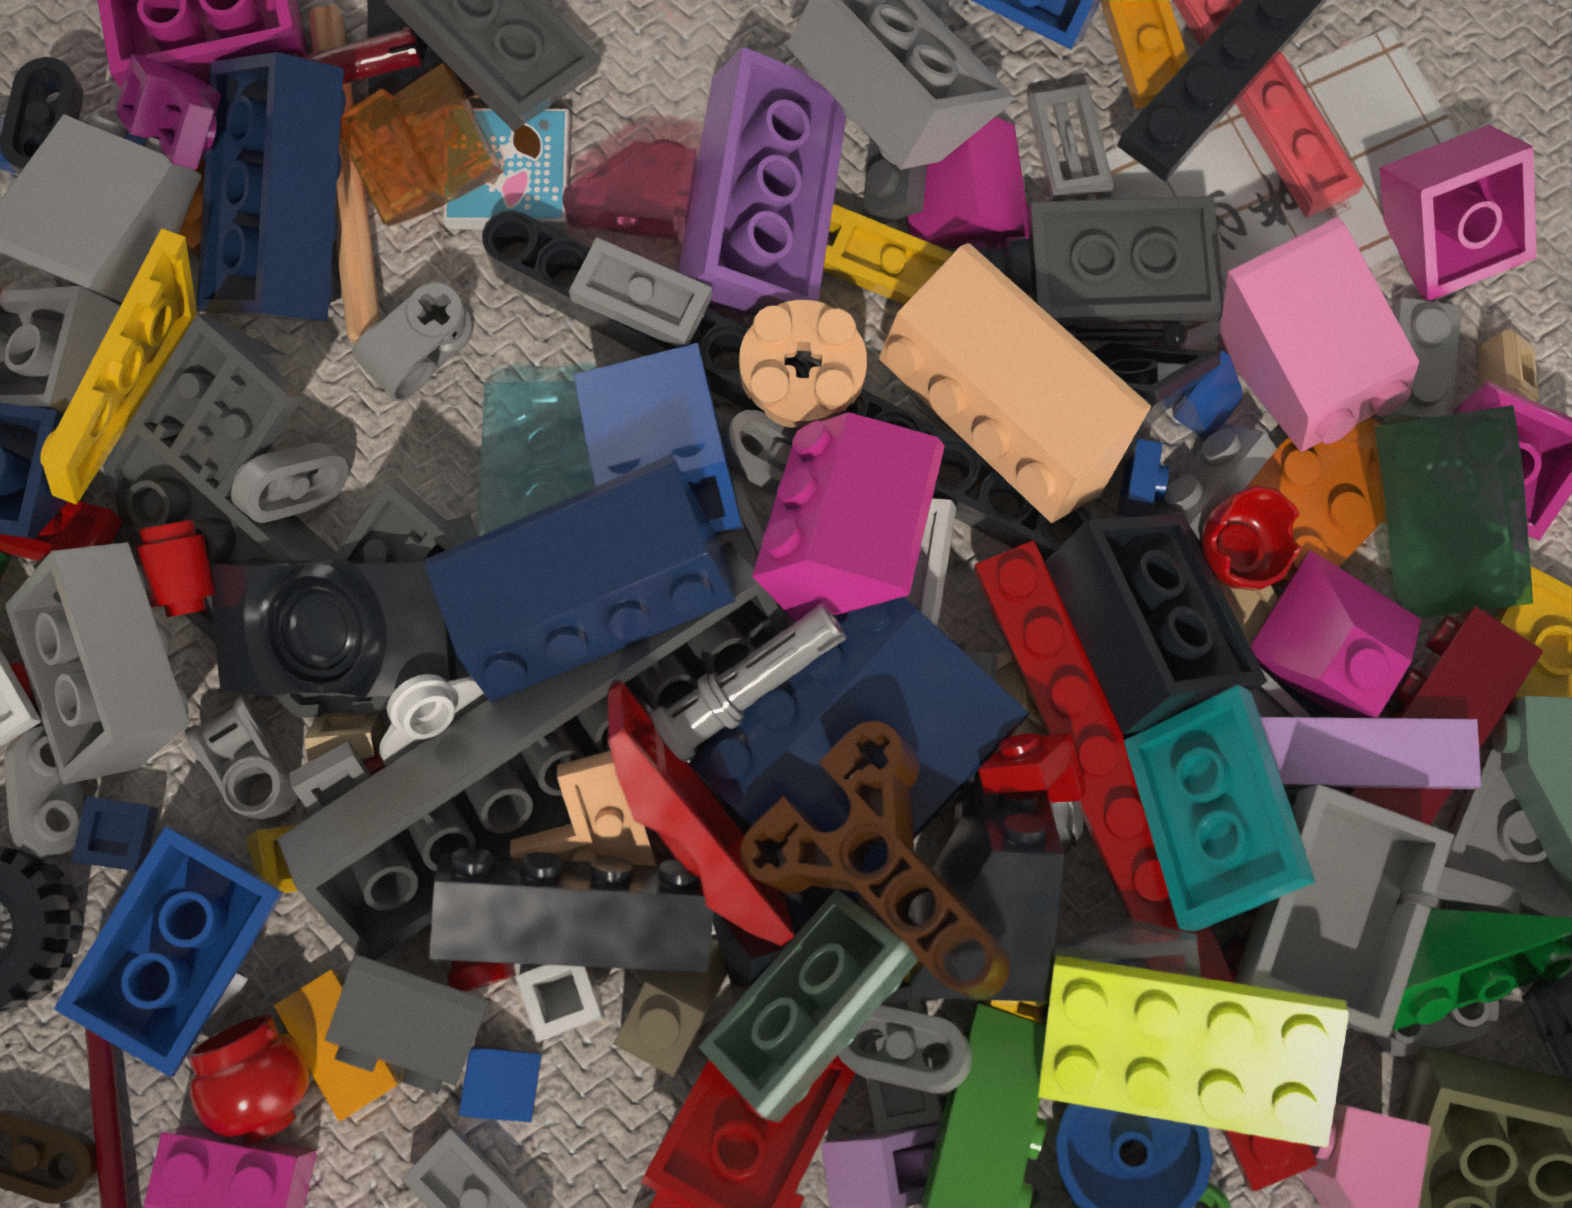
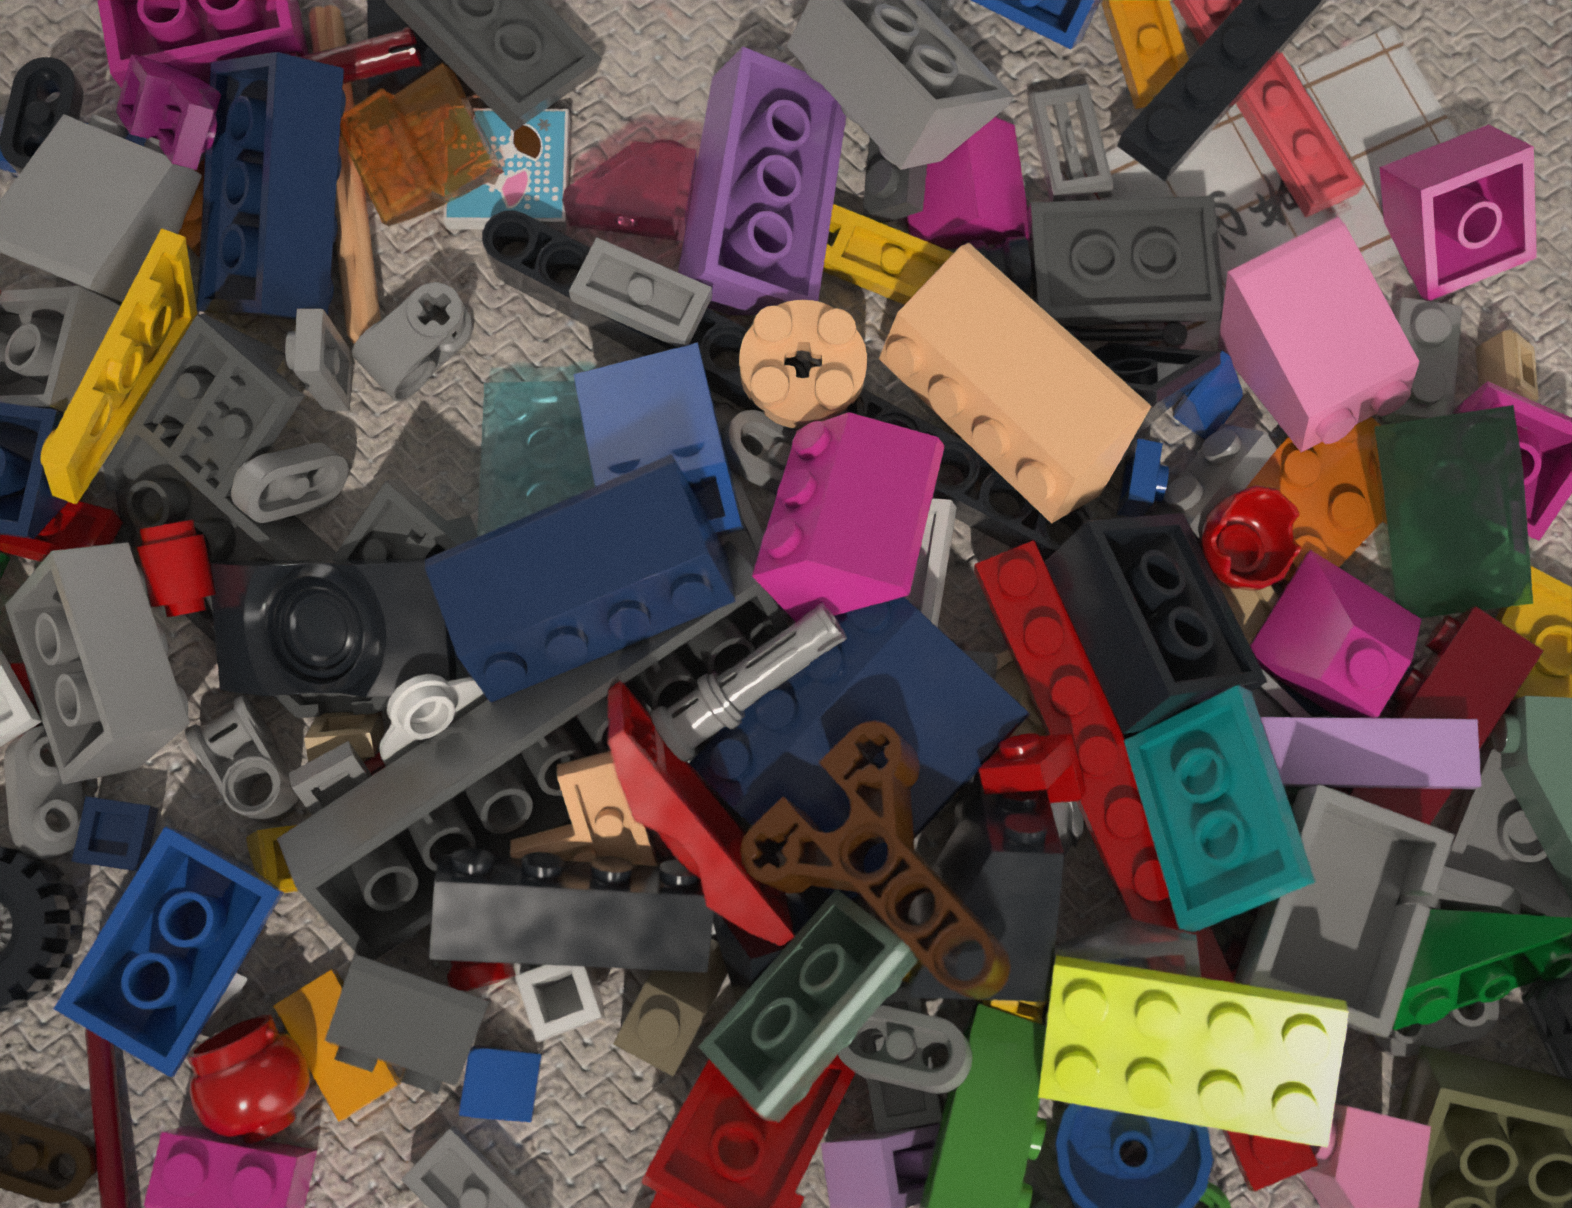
(320, 359): none -> light grey plate

